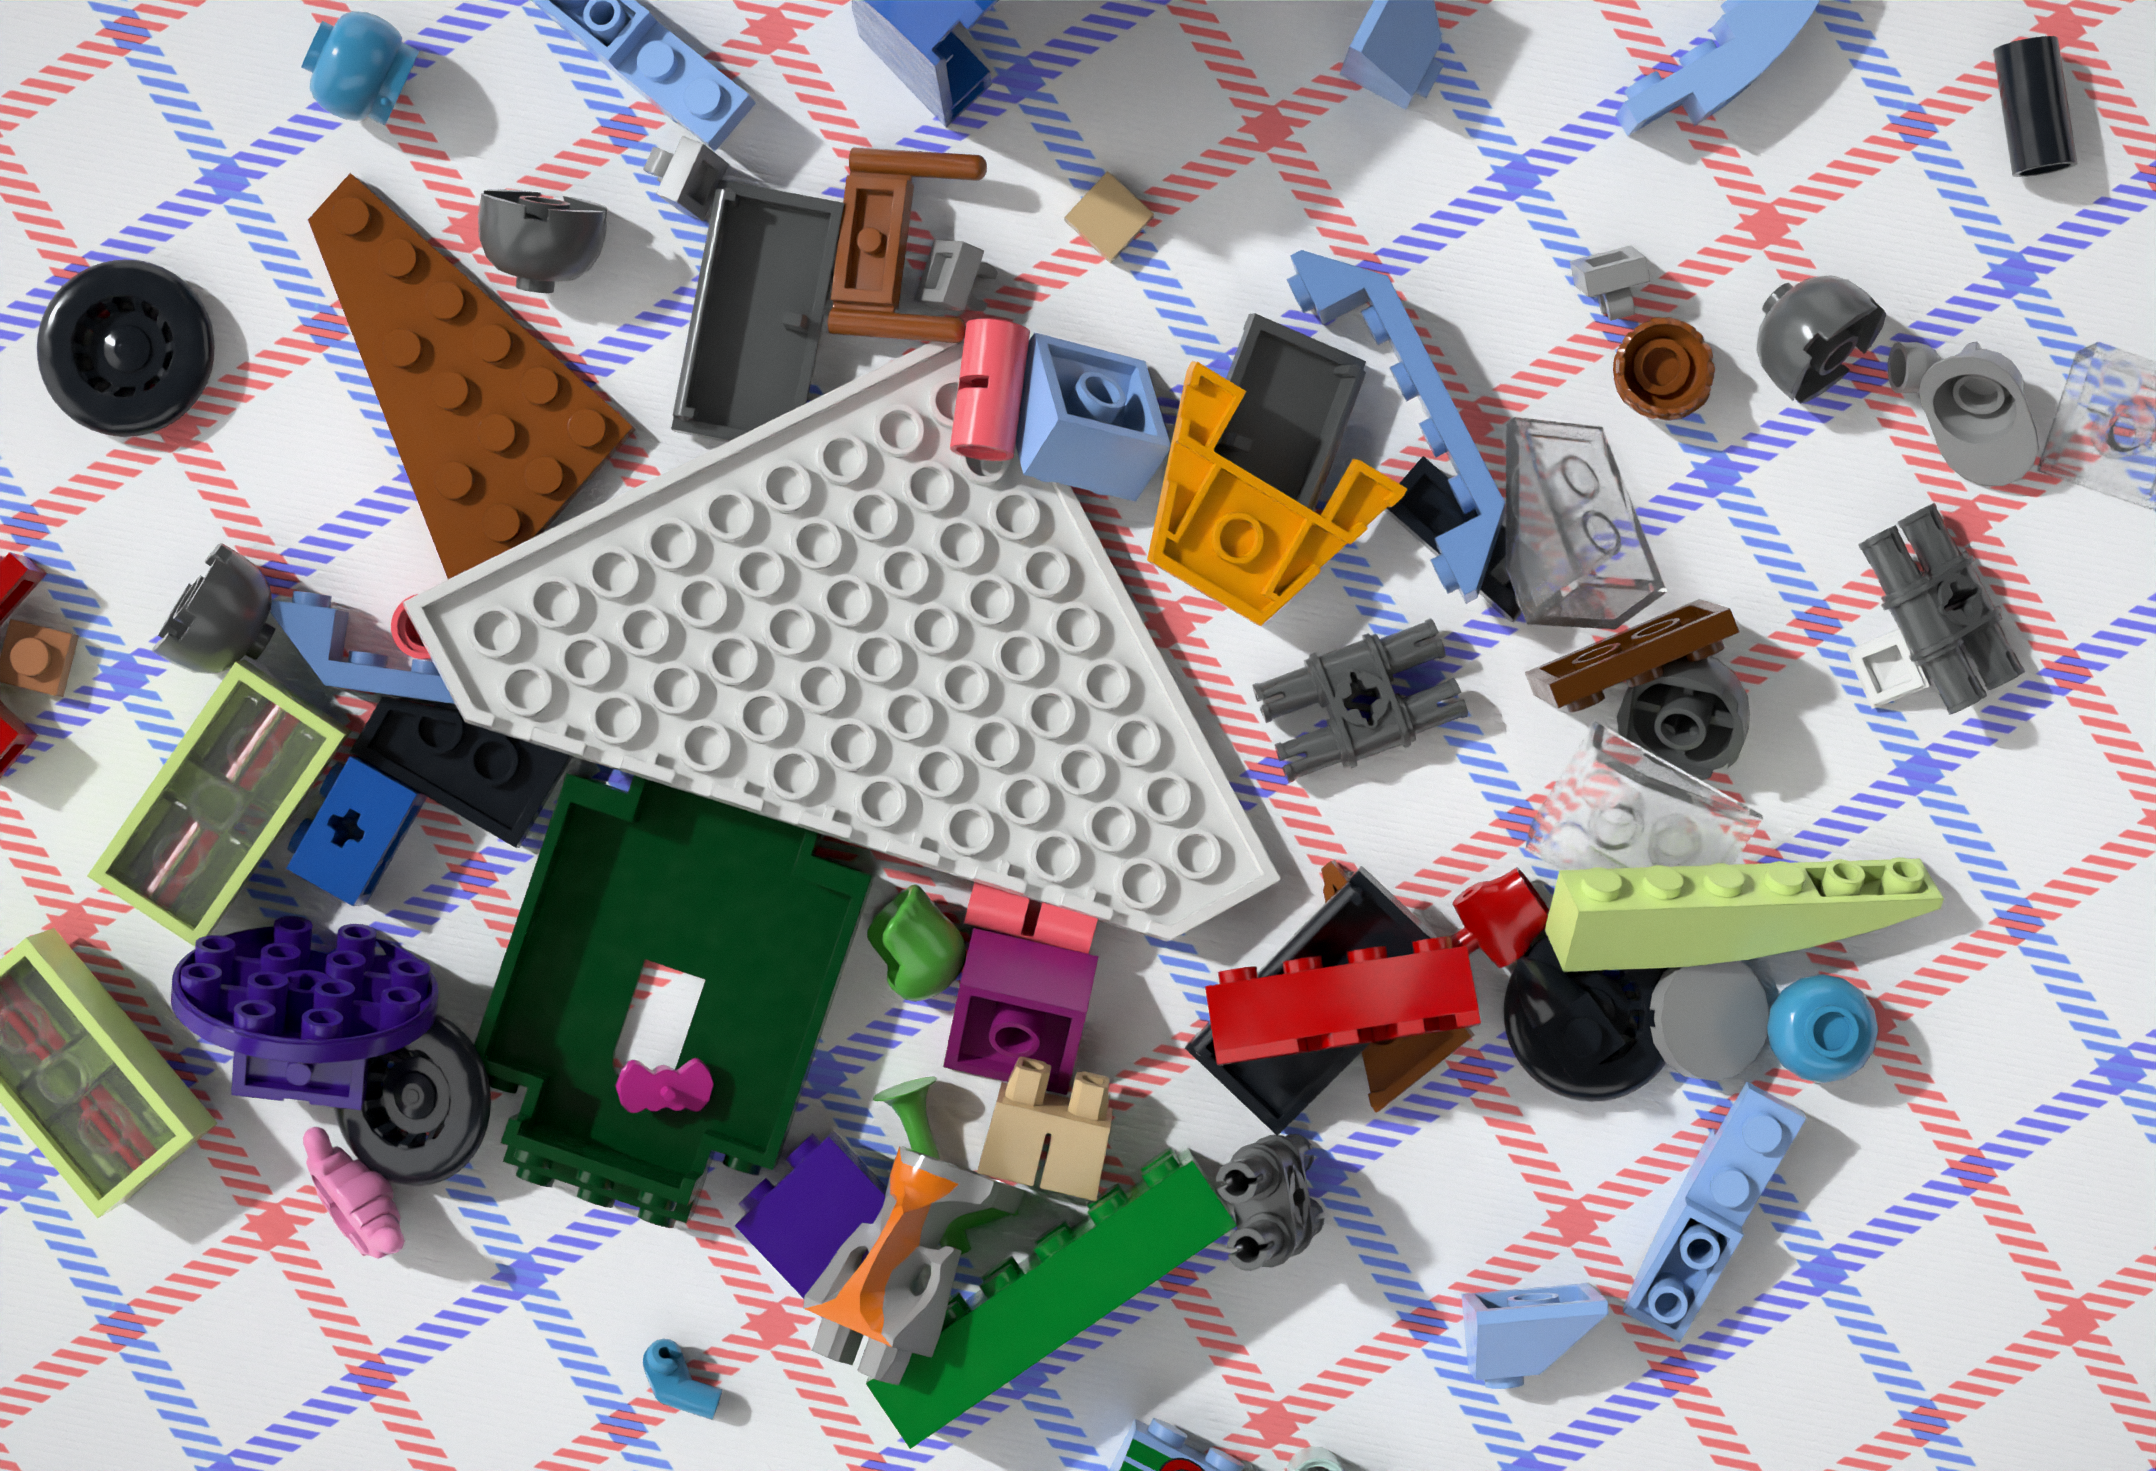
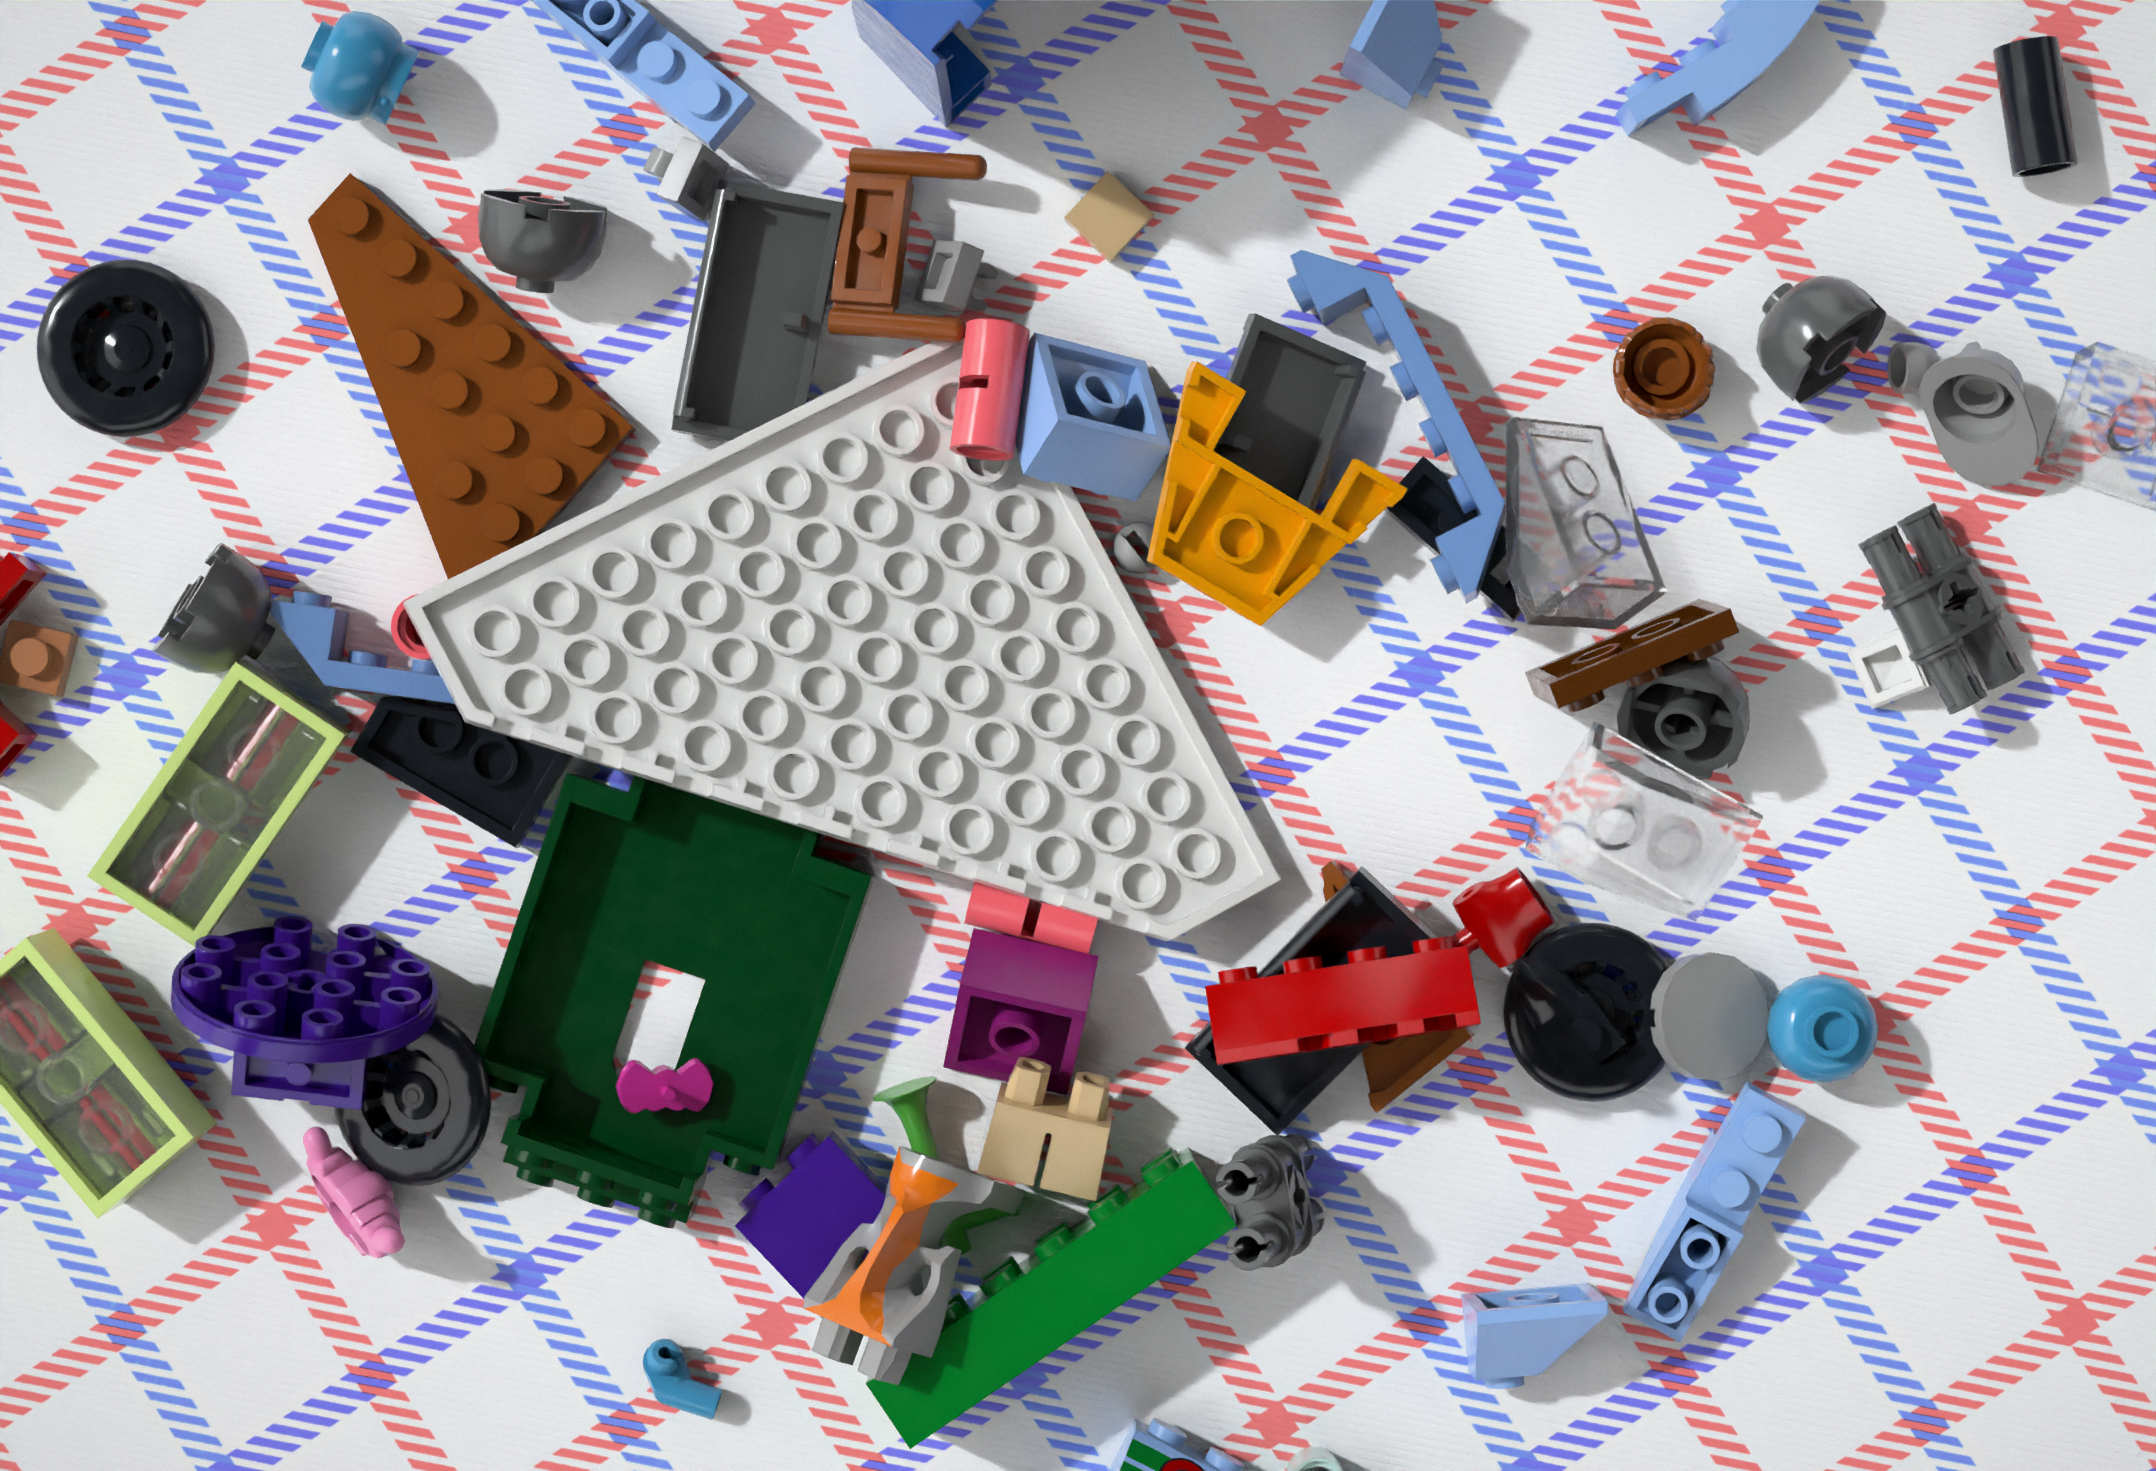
(355, 866): blue brick -> none
(917, 945): bright green hair -> none
(1126, 555): none -> light grey hinge
(1372, 666): dark grey pin -> none
(1610, 278): light grey tile -> none
(1726, 911): yellowish green slope -> none

